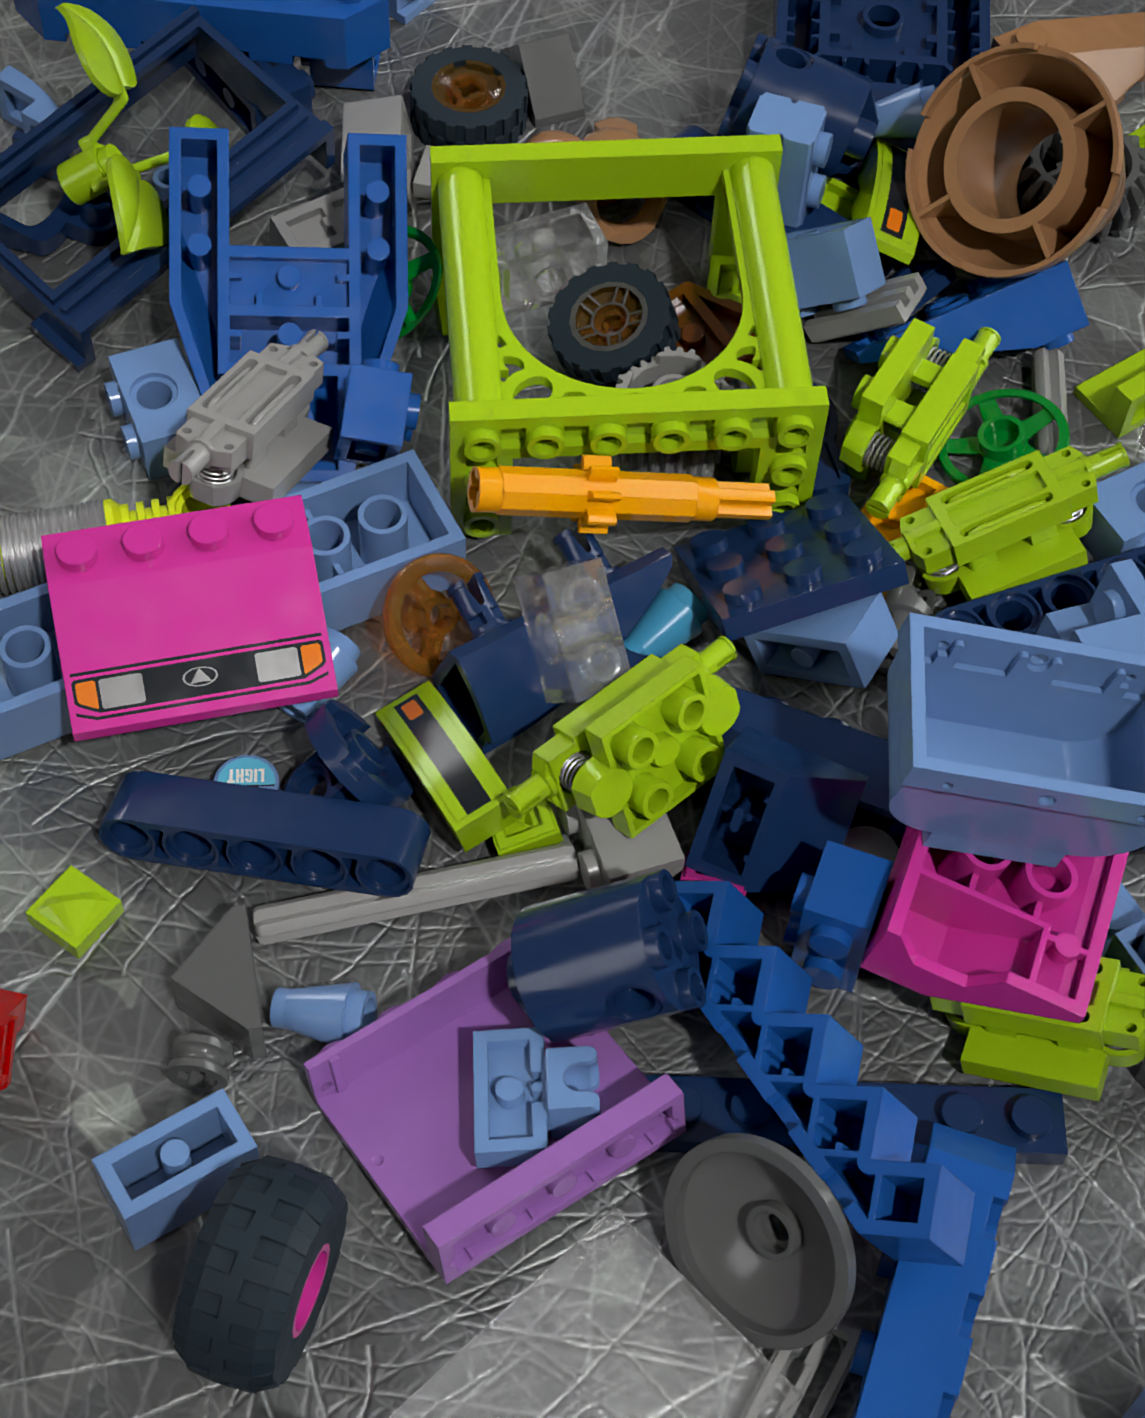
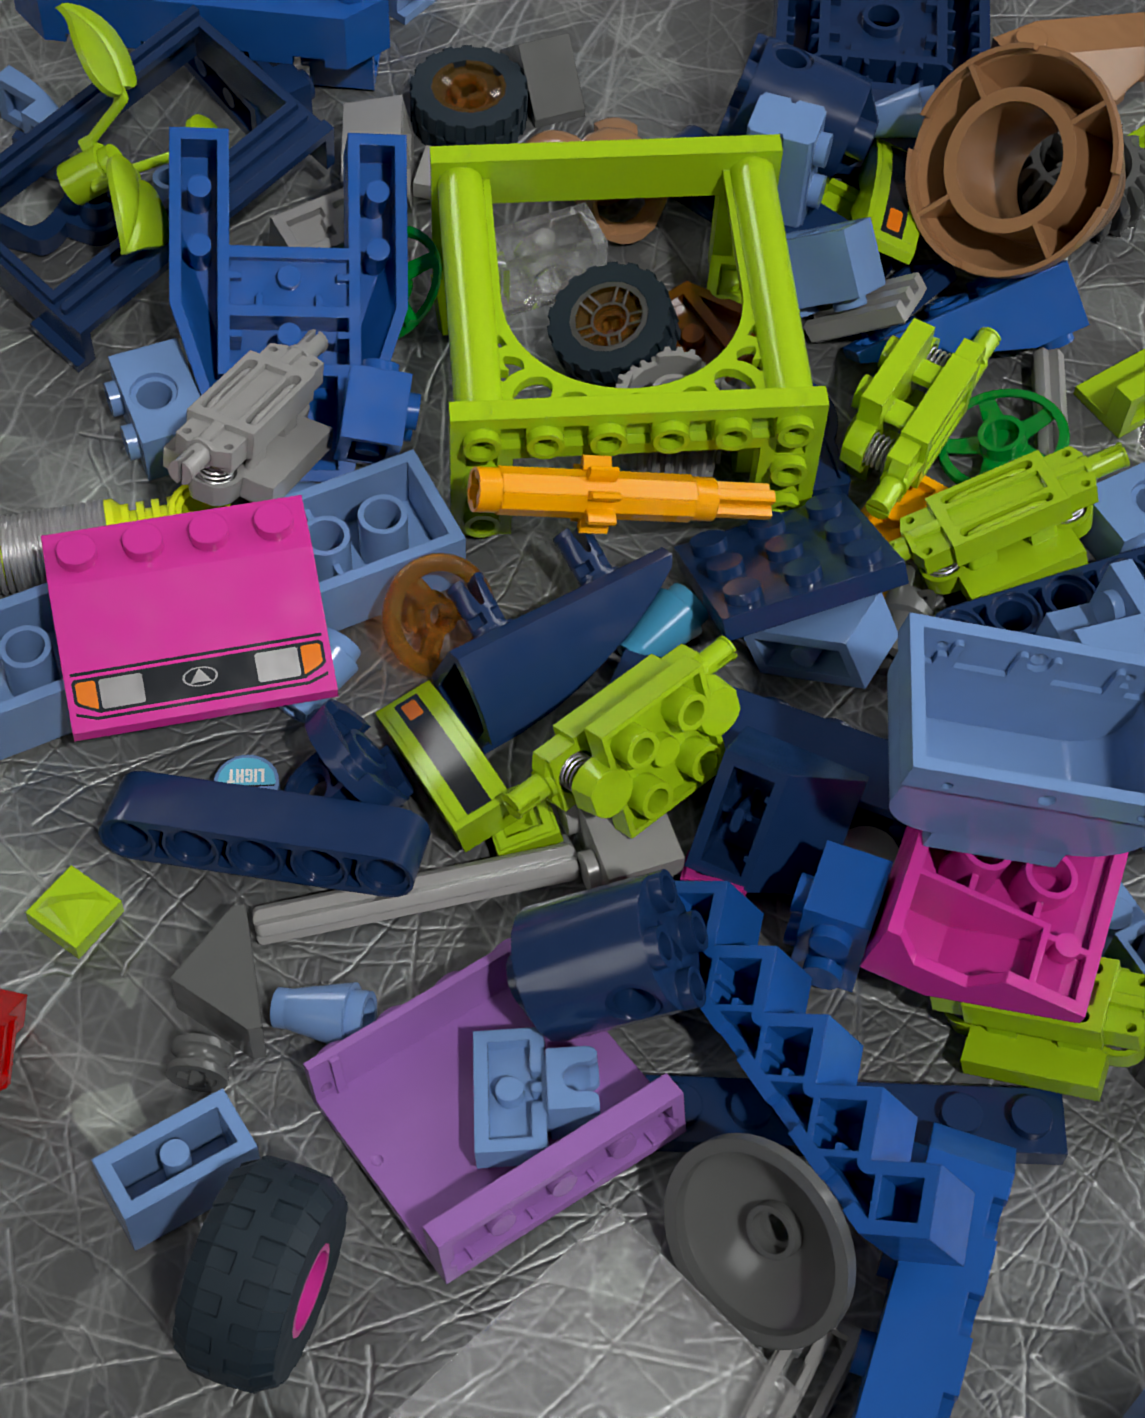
(572, 629): clear brick -> none

